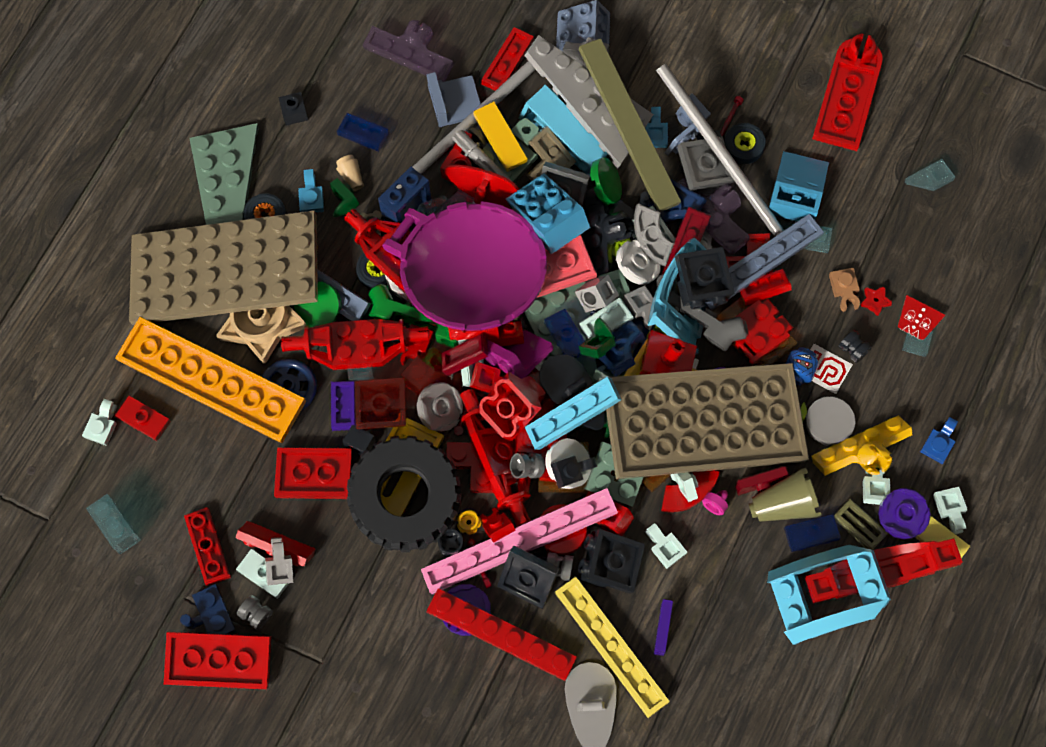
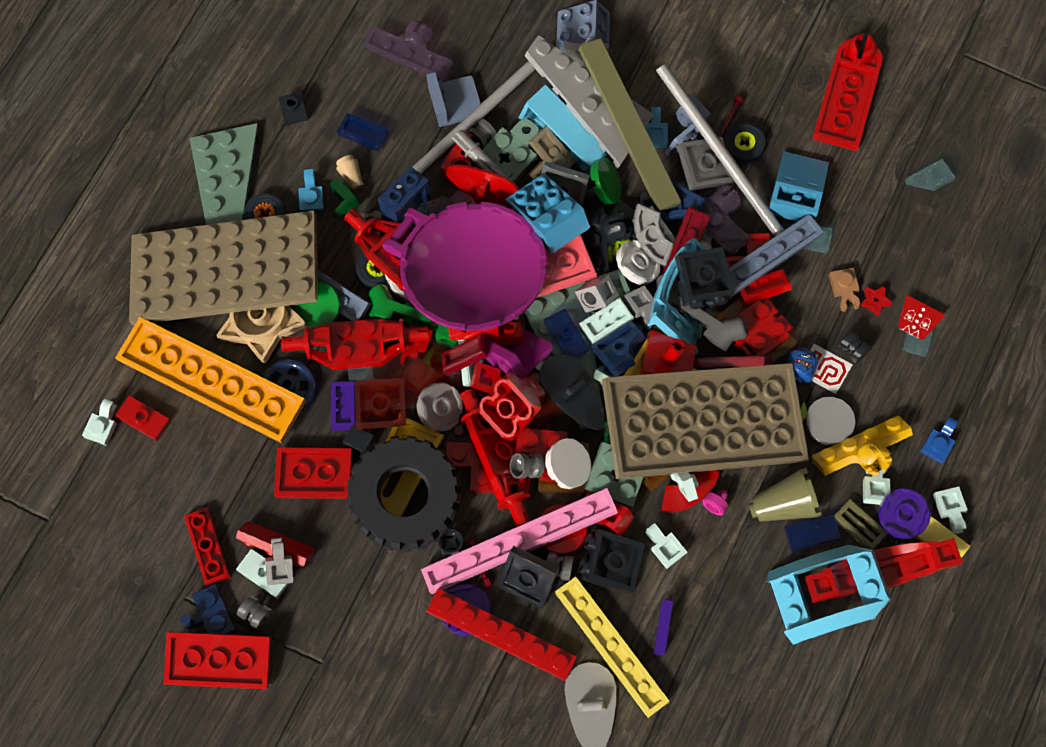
(113, 524): clear light blue brick -> none
(464, 517): yellow plate -> none
(497, 525): red plate -> none
(500, 136): yellow tile -> none
(507, 59): red plate -> none
(569, 470): black plate -> none
(573, 413): medium azure plate -> none
(600, 341): dark green plate -> none
(733, 361): none -> dark red tile
(761, 481): dark red plate -> none

